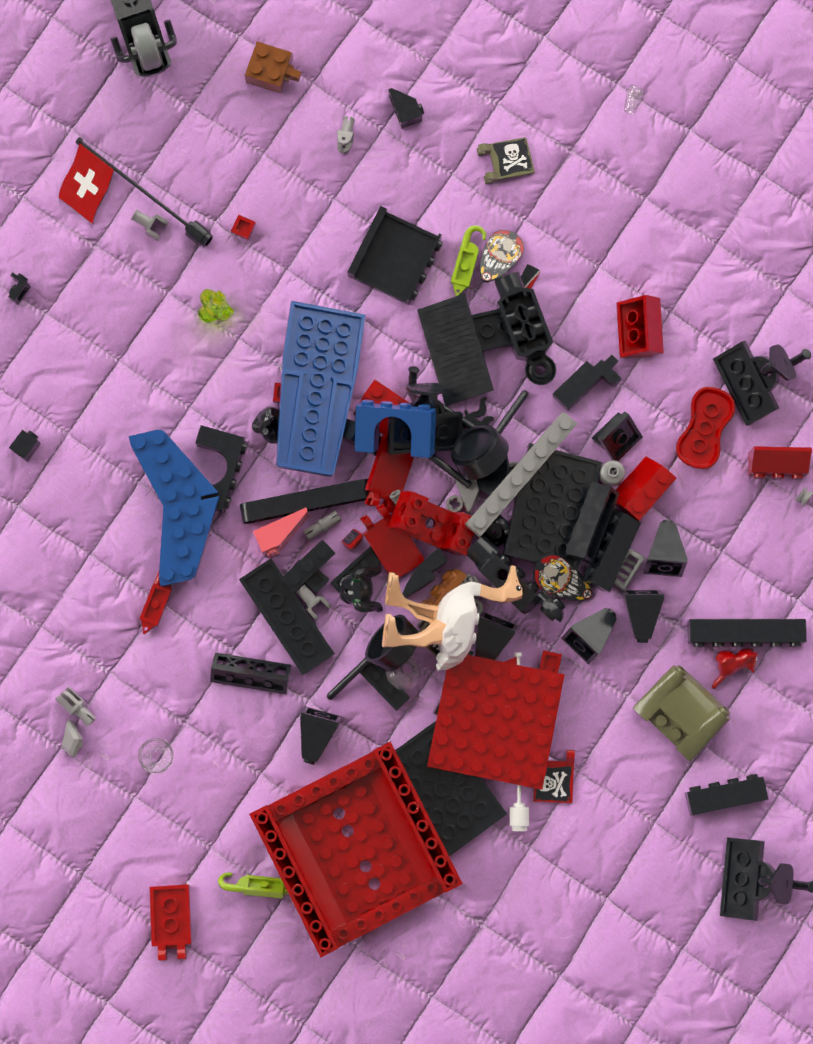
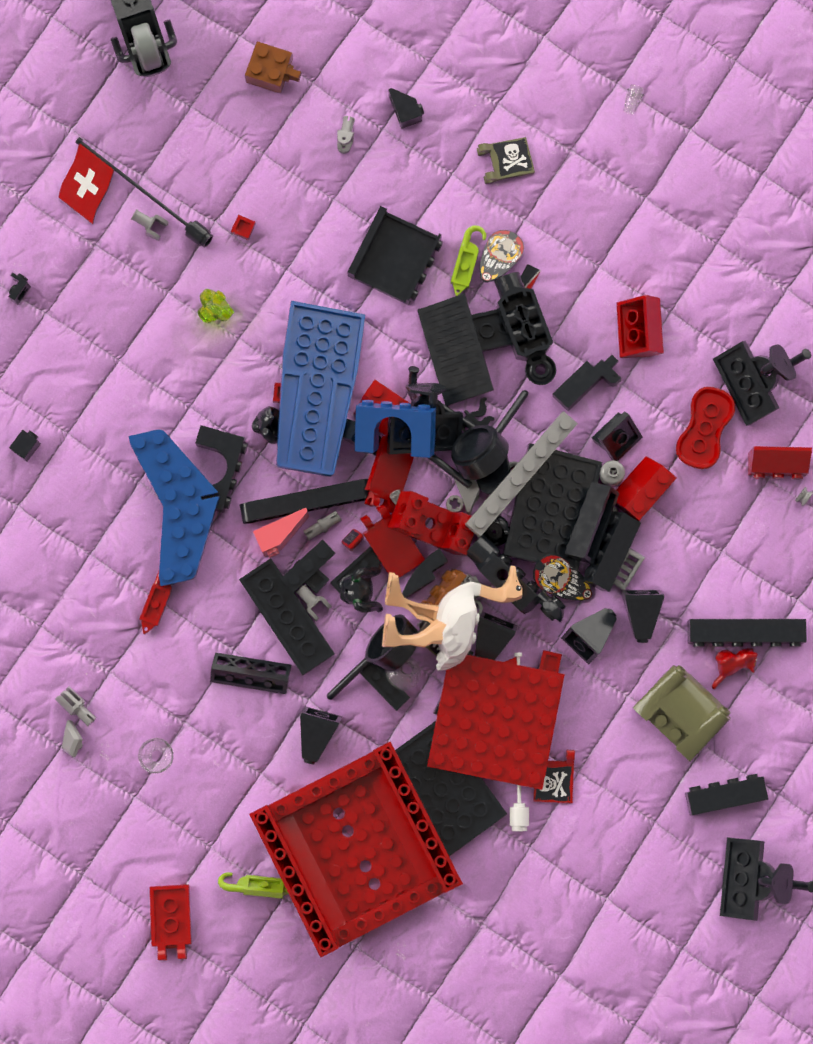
(667, 552): black slope -> none

